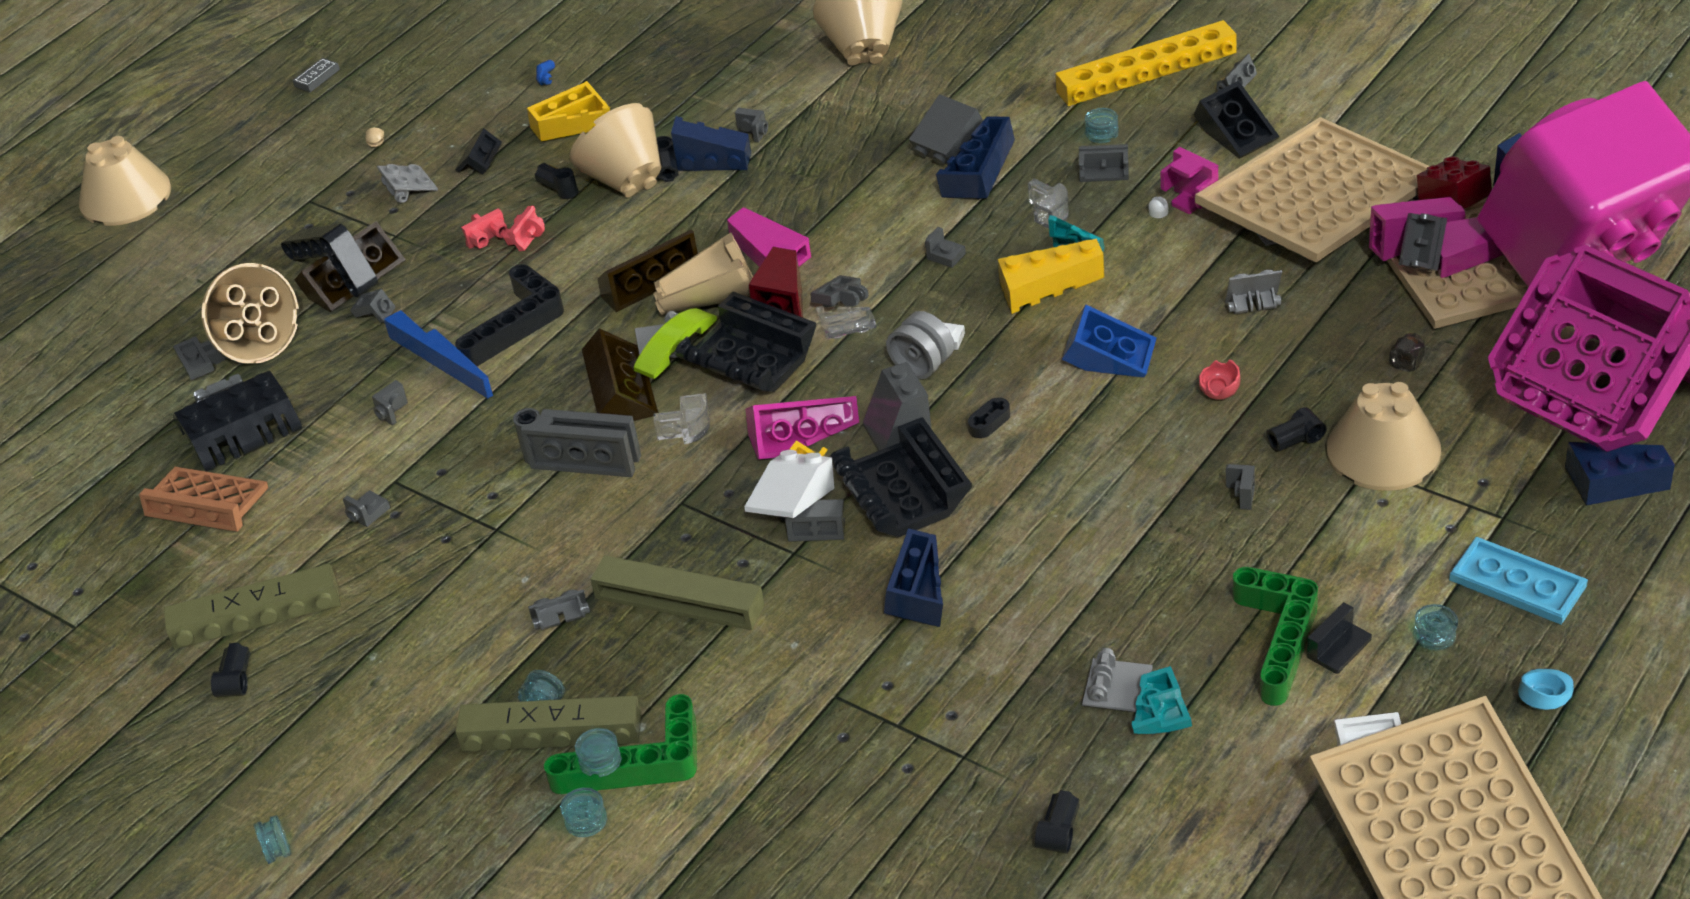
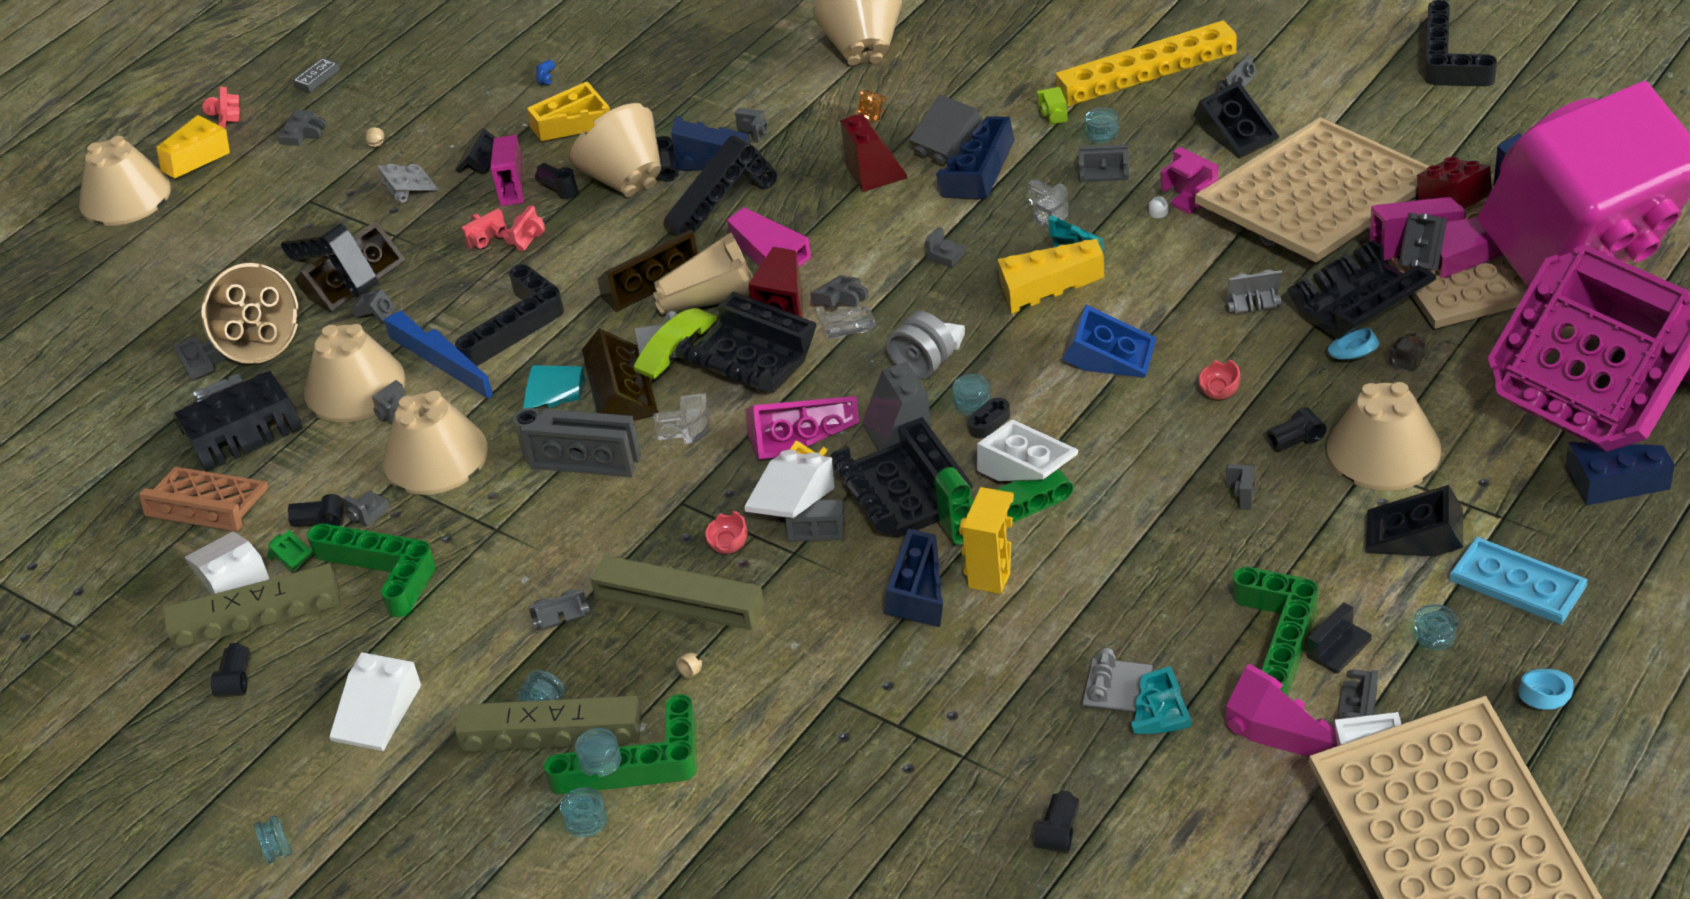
(192, 147): none -> yellow wedge
(225, 108): none -> coral hips
(227, 564): none -> white slope
(288, 550): none -> green bracket
(300, 126): none -> dark grey hinge
(326, 511): none -> black piece
(347, 372): none -> tan cone
(374, 701): none -> white slope
(406, 559): none -> green beam
(432, 446): none -> tan cone
(507, 170): none -> dark pink slope
(553, 385): none -> teal slope
(689, 665): none -> tan hinge
(715, 180): none -> black beam
(727, 533): none -> coral hair
(868, 155): none -> dark red slope
(871, 105): none -> clear orange tile
(970, 393): none -> clear light blue wheel
(985, 541): none -> yellow wedge
(1021, 453): none -> white slope
(1030, 497): none -> green beam
(1052, 105): none -> lime brick
(1273, 719): none -> dark pink wedge
(1354, 345): none -> medium azure hat
(1355, 296): none -> black slope
(1358, 698): none -> dark grey hinge
(1417, 524): none -> black slope
(1448, 68): none -> black beam

